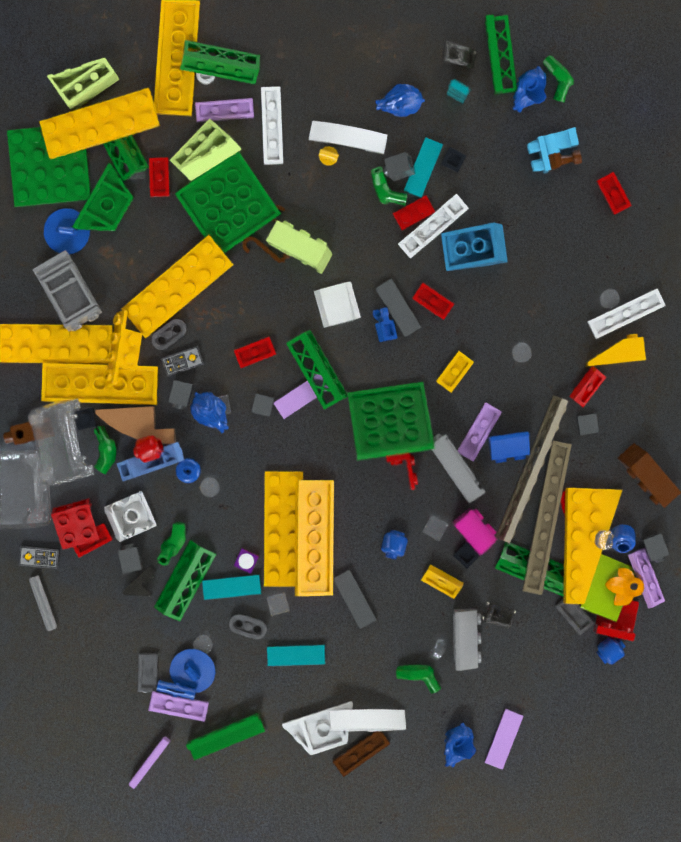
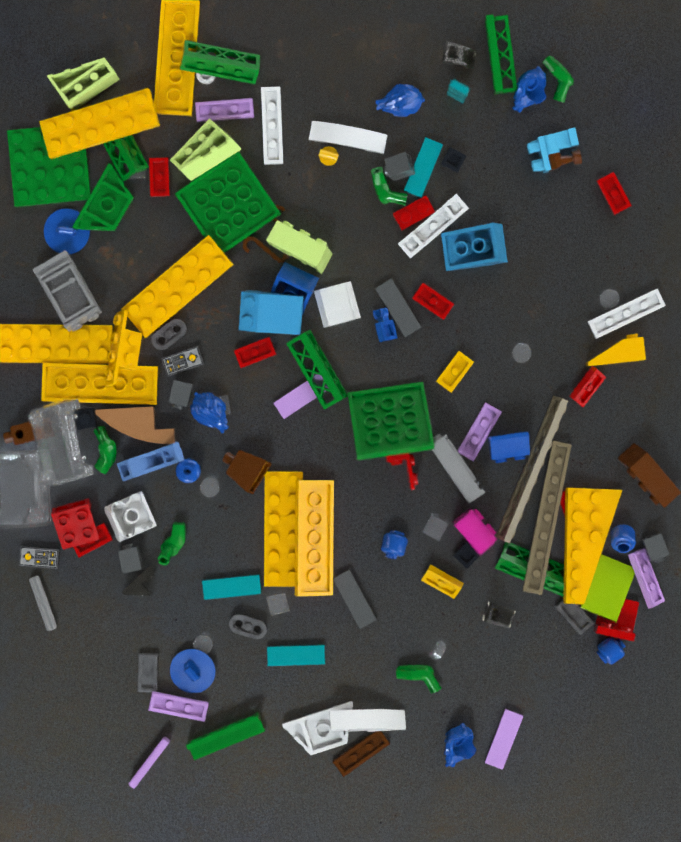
(148, 448): red head -> none
(176, 689): blue pin -> none
(181, 579): green fence -> none
(246, 469): none -> reddish brown torso
(246, 560): tile -> none
(262, 405): dark grey tile -> none
(270, 312): none -> dark azure slope
(295, 282): none -> blue slope
(466, 639): light grey slope -> none
(588, 424): dark grey tile -> none
(604, 539): clear tile -> none
(622, 587): light orange plate -> none

